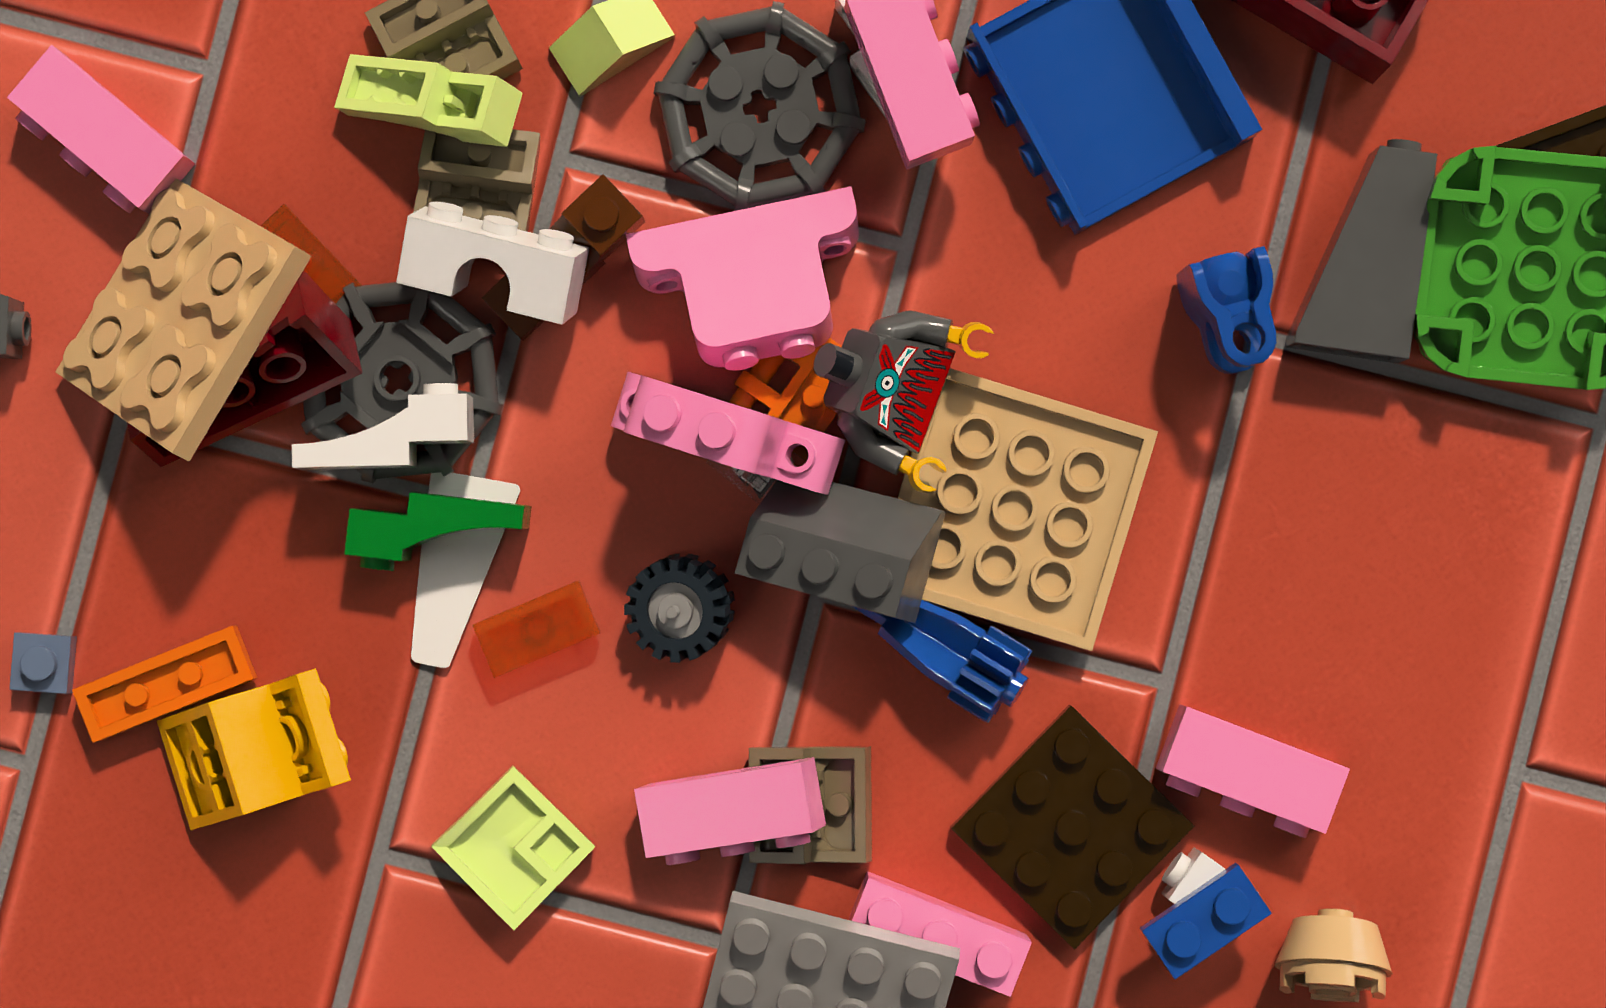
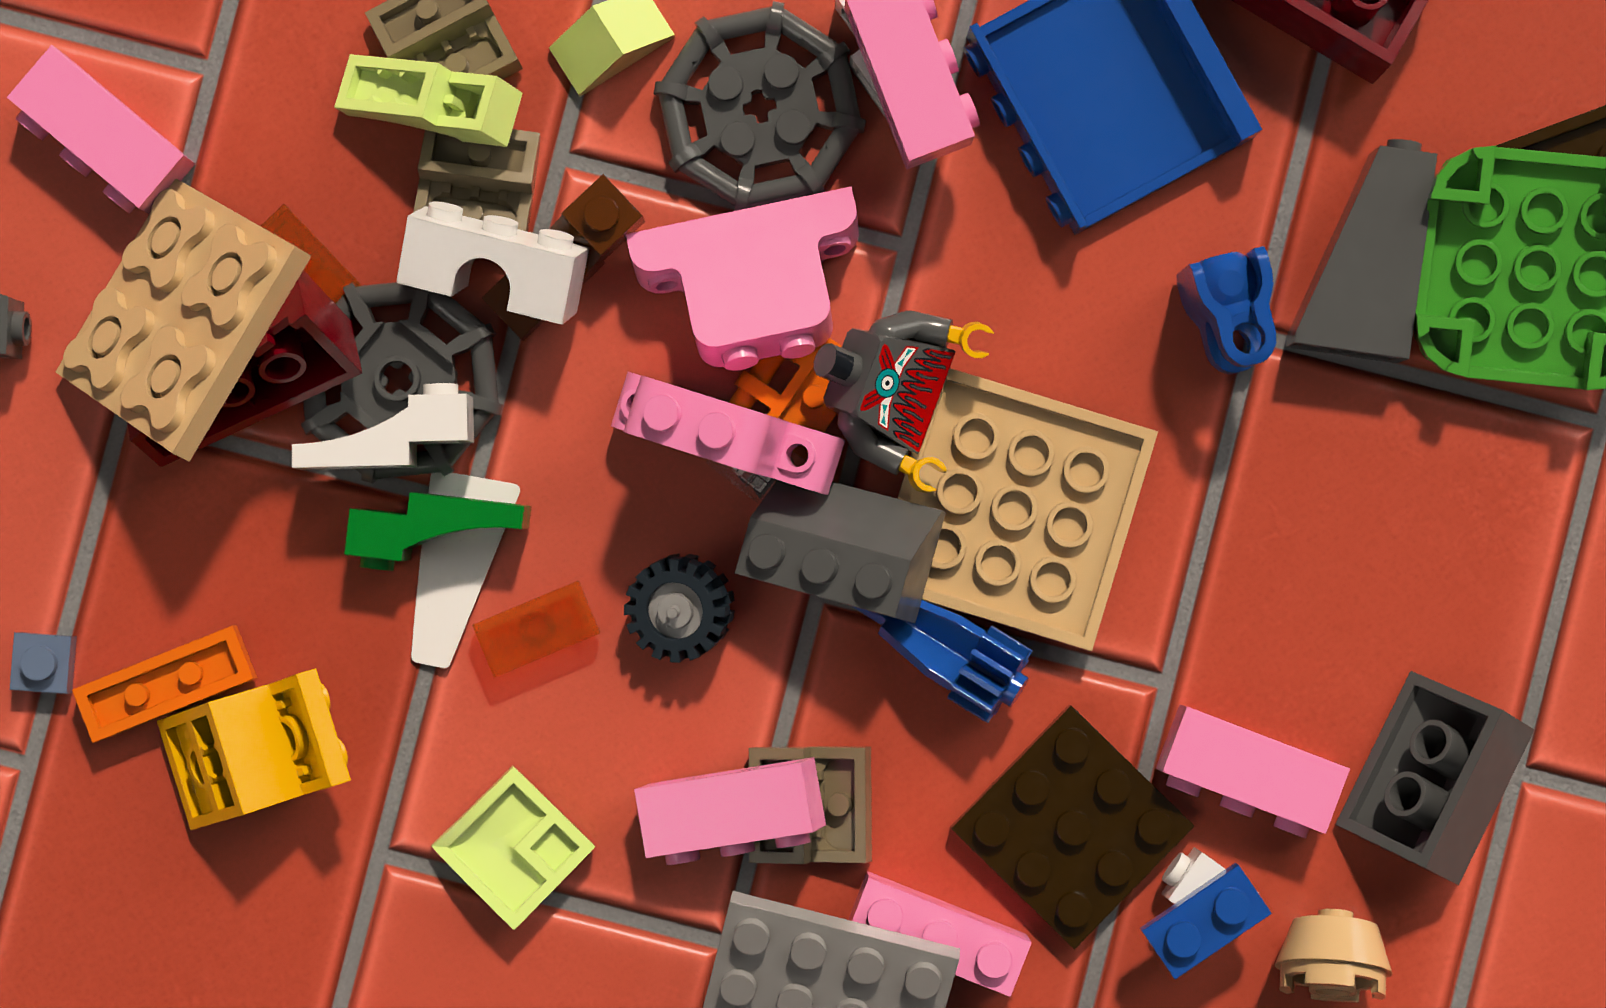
(1435, 776): none -> dark grey slope

